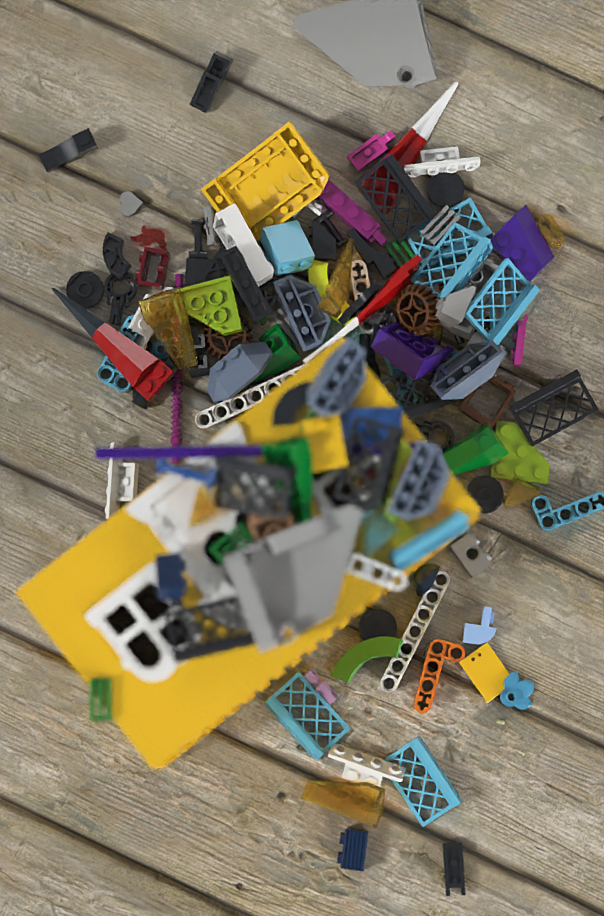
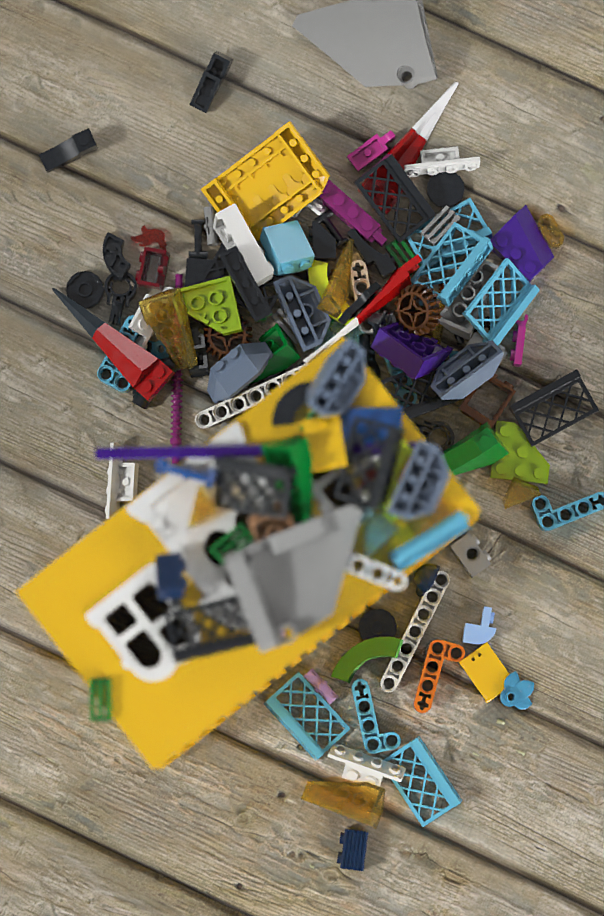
(130, 204): light grey tile -> none
(370, 715): none -> medium azure beam
(453, 867): black hinge -> none
(454, 306): light grey slope -> none
(486, 493): black tile -> none

